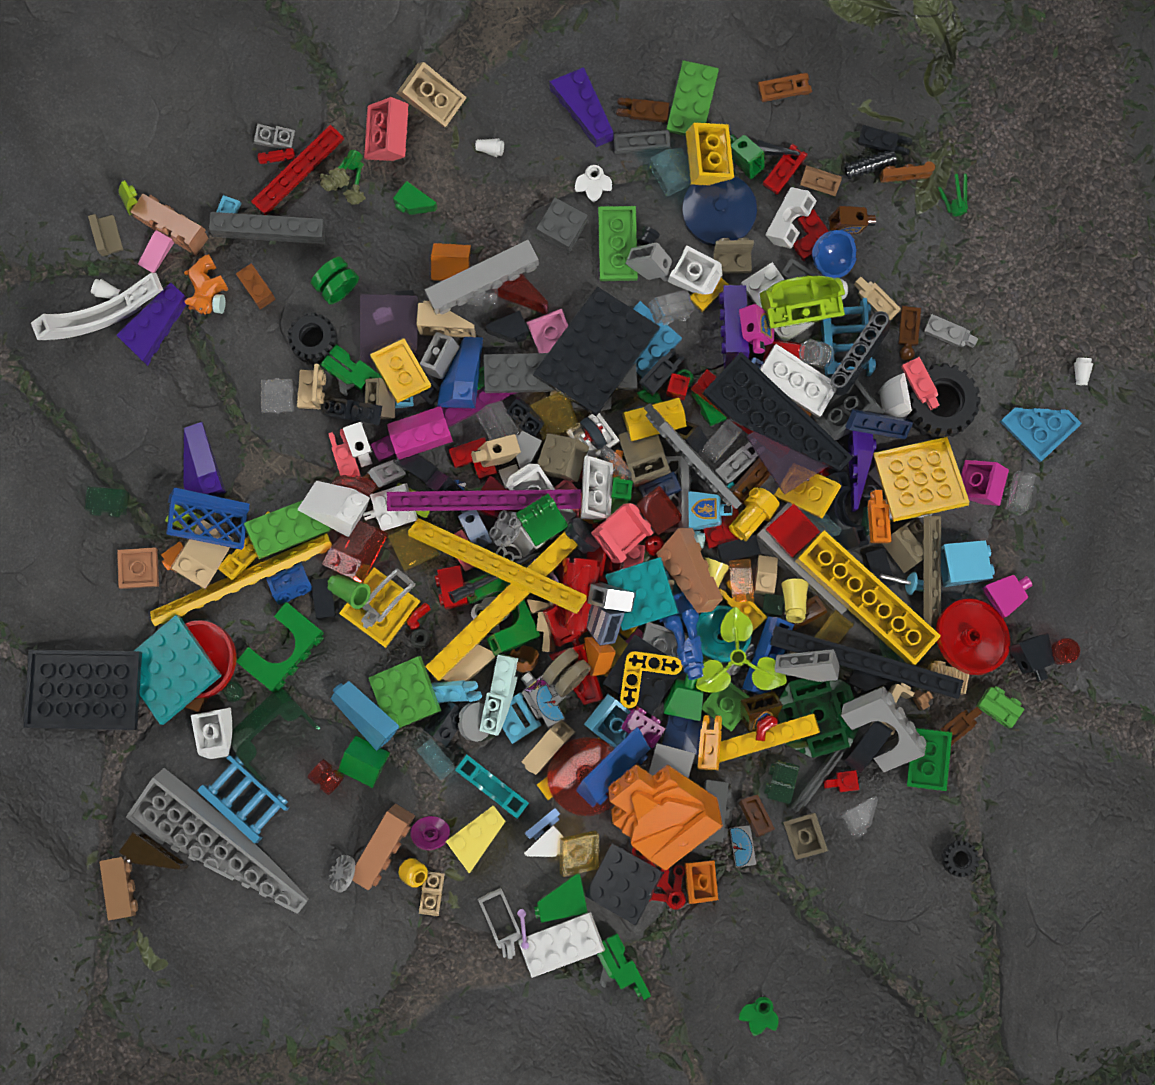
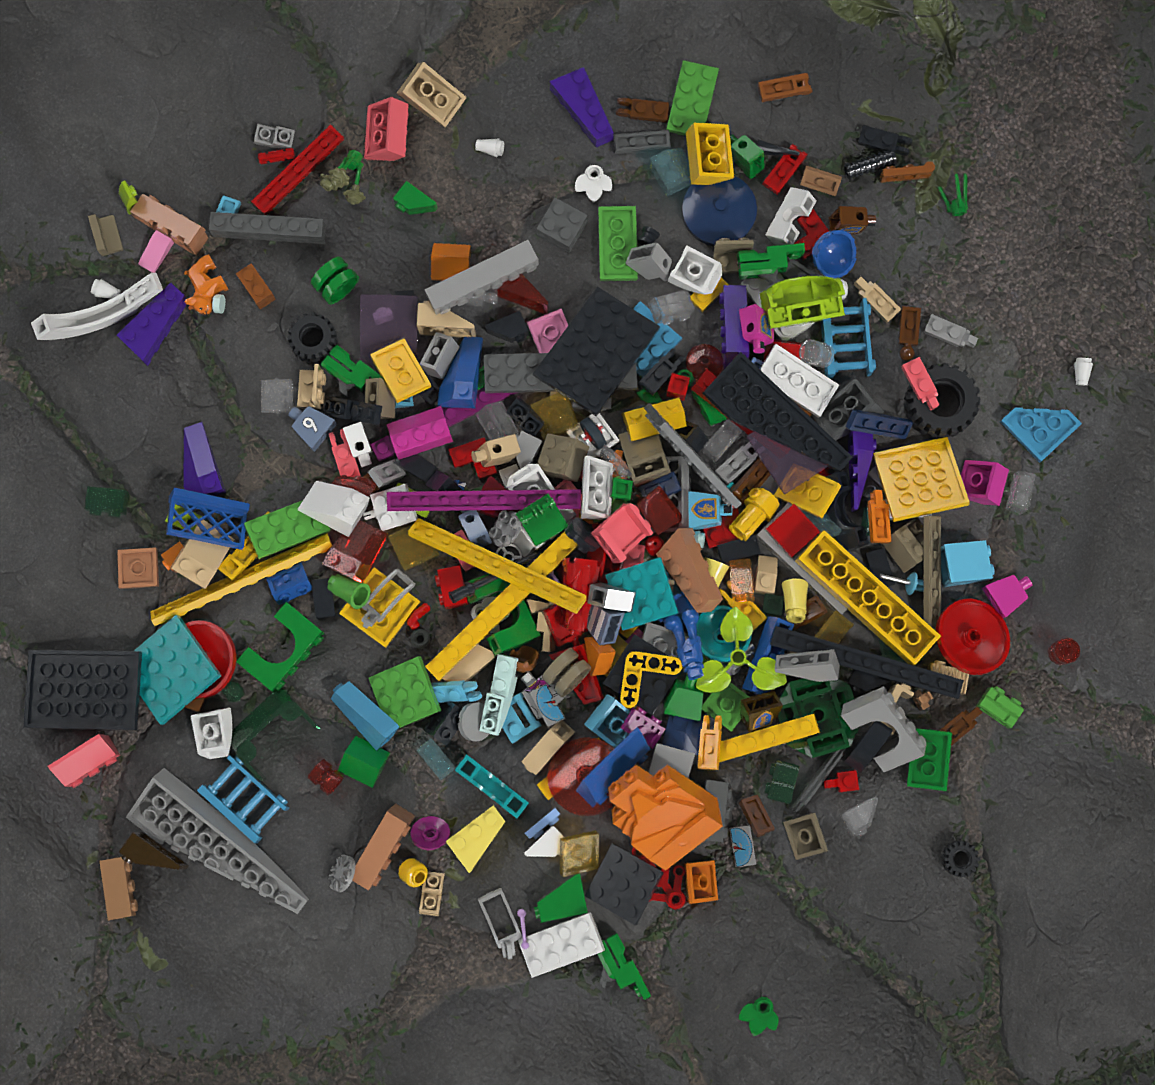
(85, 760): none -> coral slope
(312, 426): none -> sand blue torso
(701, 351): none -> clear red dish
(764, 725): red arm -> none
(767, 264): none -> green plate
(862, 344): black beam -> none
(895, 397): white slope -> none
(1034, 655): black torso -> none

